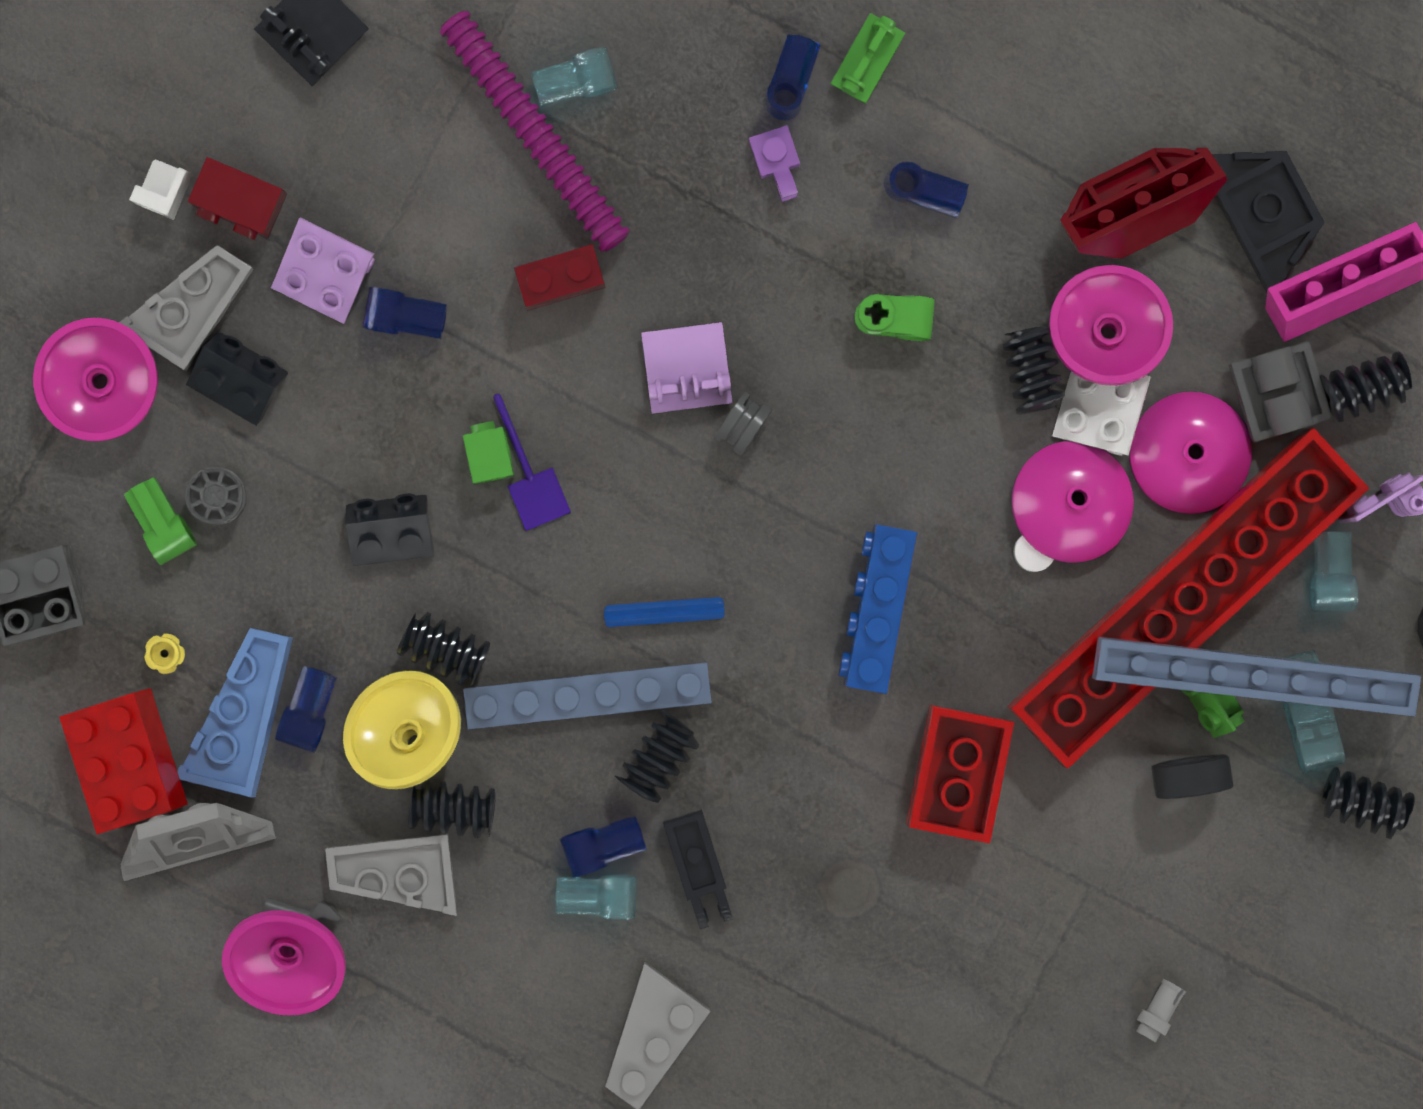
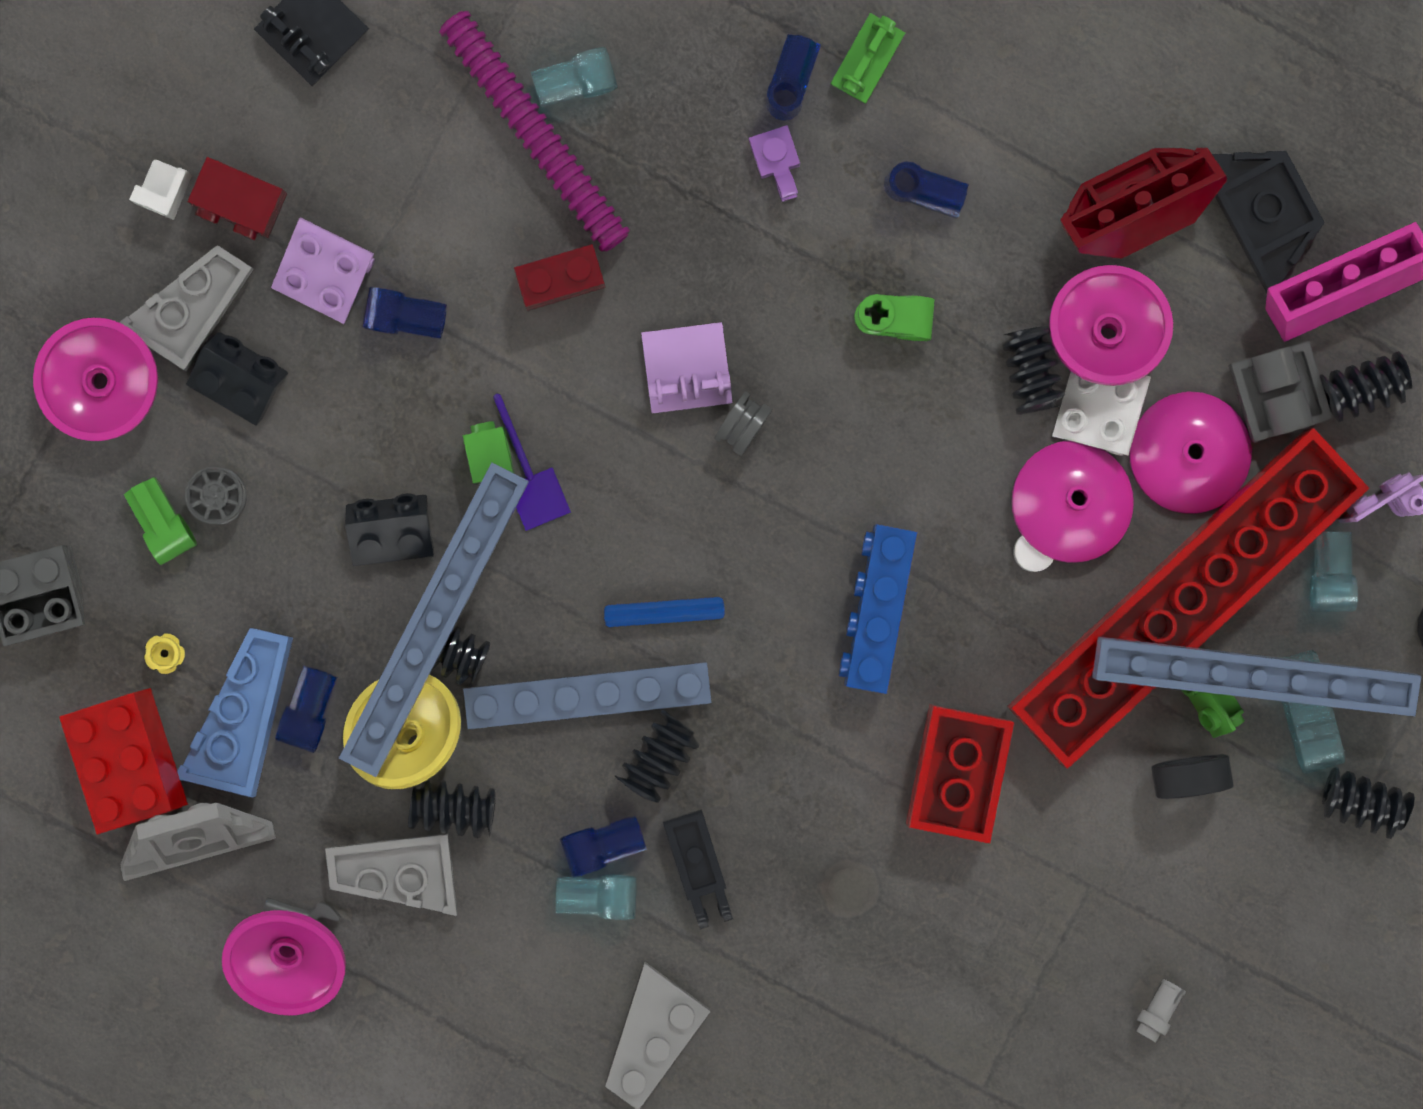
(433, 620): none -> sand blue plate

